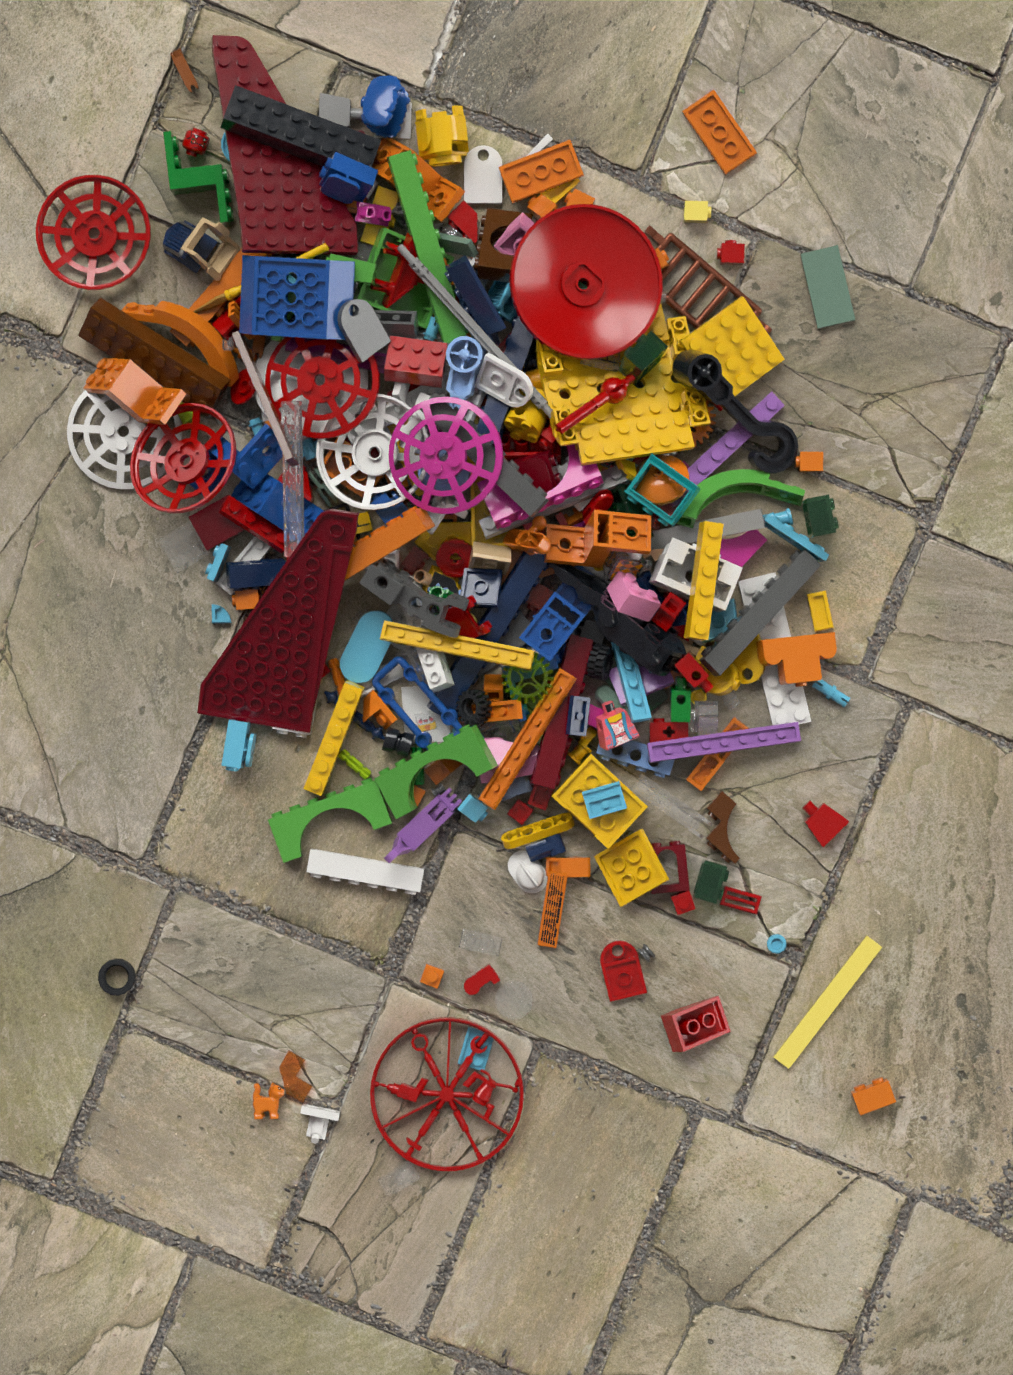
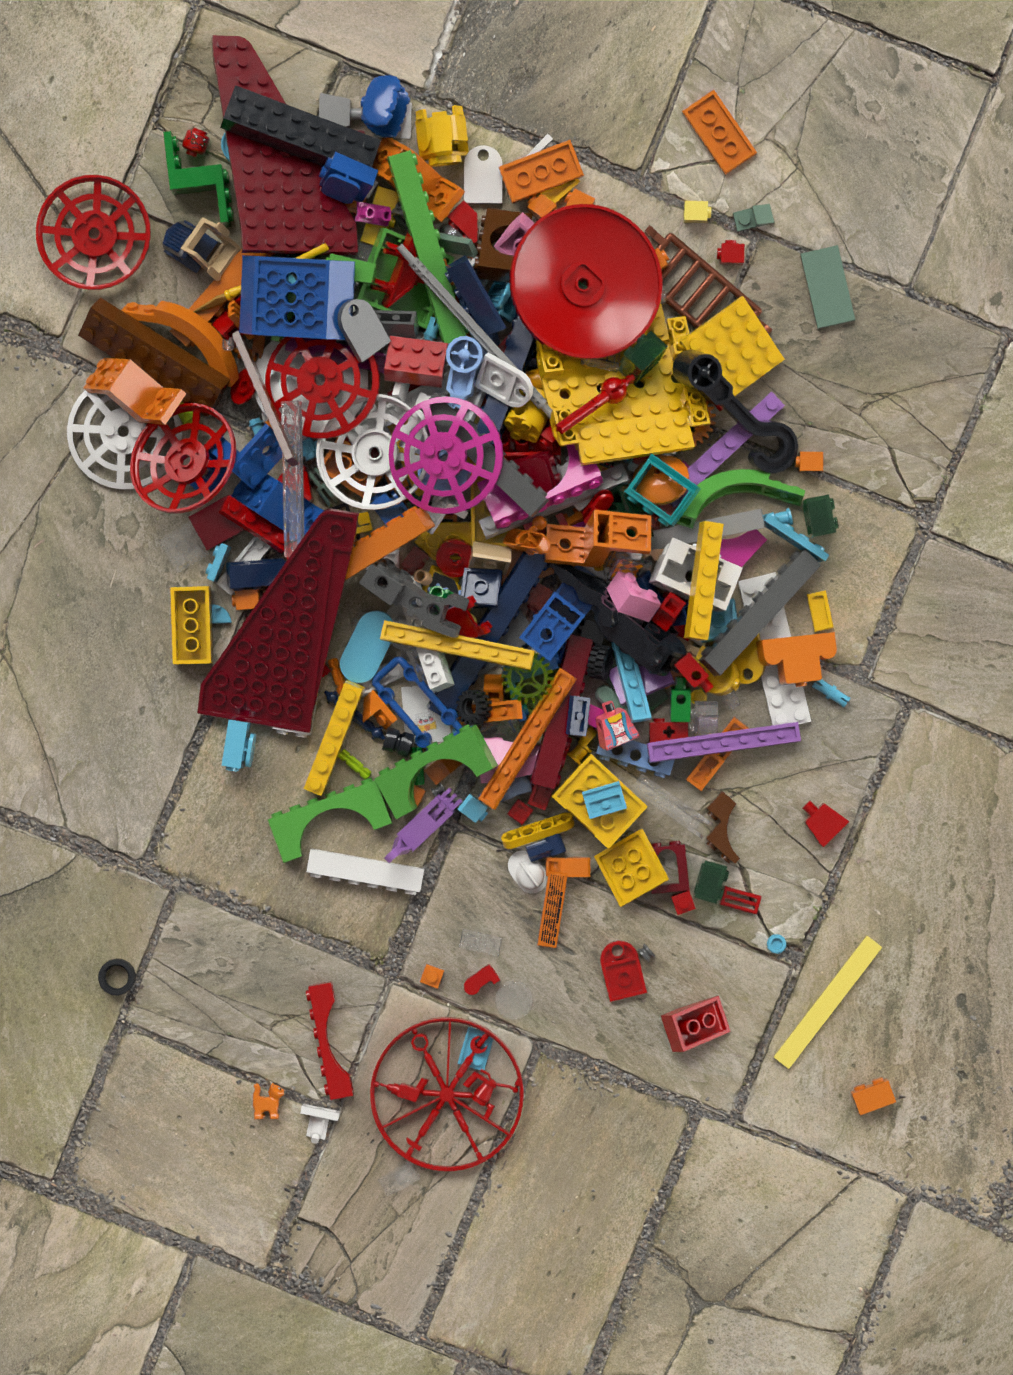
(184, 69): dark orange piece -> none
(191, 625): none -> yellow brick
(294, 1085): clear orange tile -> none
(338, 1080): none -> red arch
(628, 468): yellow tile -> none
(753, 217): none -> sand green slope

